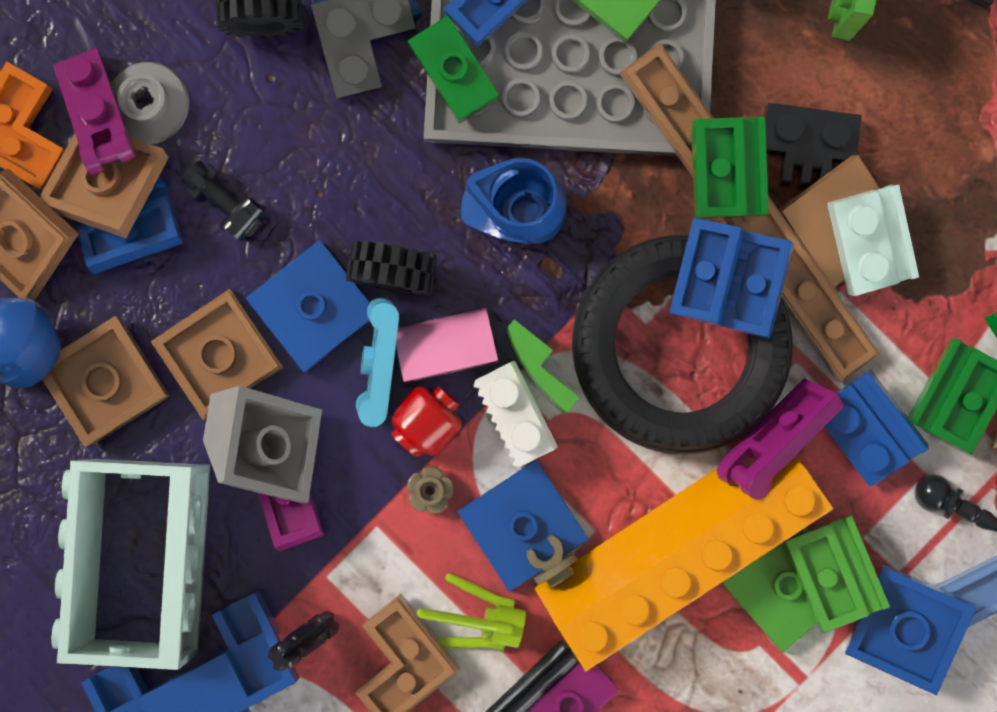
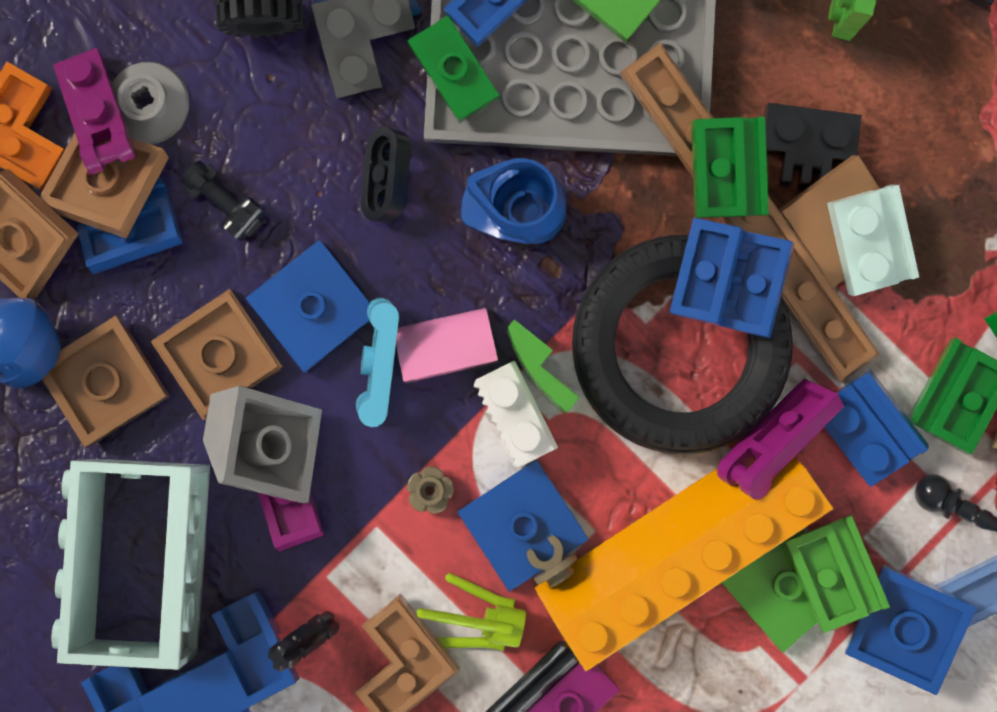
(385, 175): none -> black plate
(391, 267): black tyre -> none
(425, 421): red head -> none

